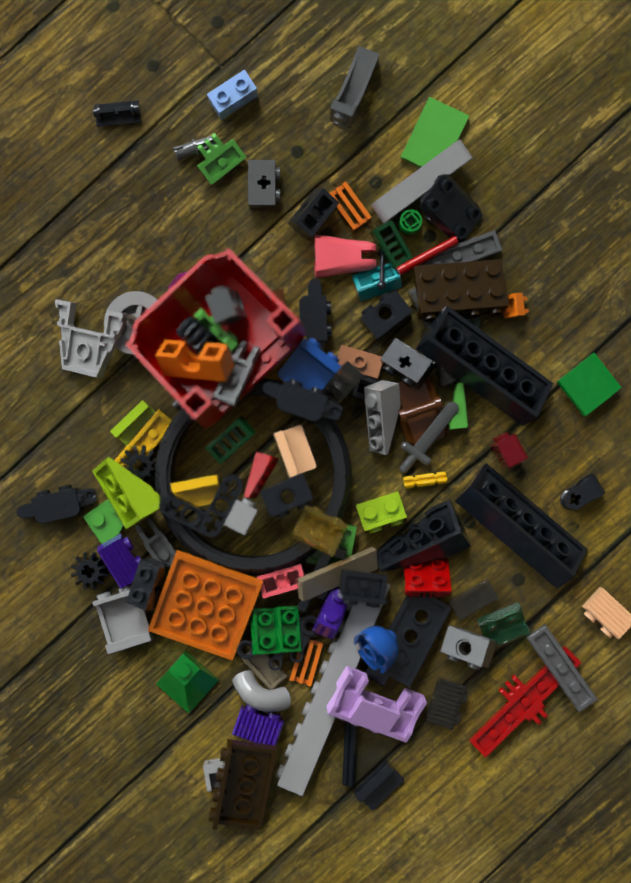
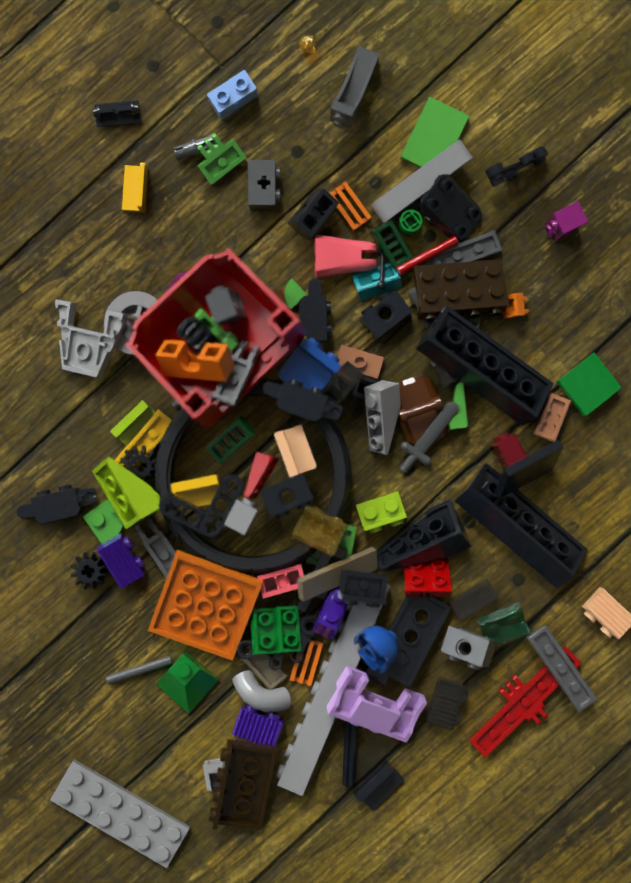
(120, 813): none -> light grey plate
(122, 622): light grey panel -> none
(135, 188): none -> yellow panel
(138, 670): none -> dark grey bar
(148, 584): black brick -> none
(293, 294): none -> bright green tile
(308, 43): none -> clear yellow hinge
(401, 353): brick -> none
(425, 480): yellow axle -> none
(497, 171): none -> black plant
(529, 469): none -> black tile
(552, 417): none -> nougat plate
(565, 221): none -> magenta brick
(584, 490): black piece -> none

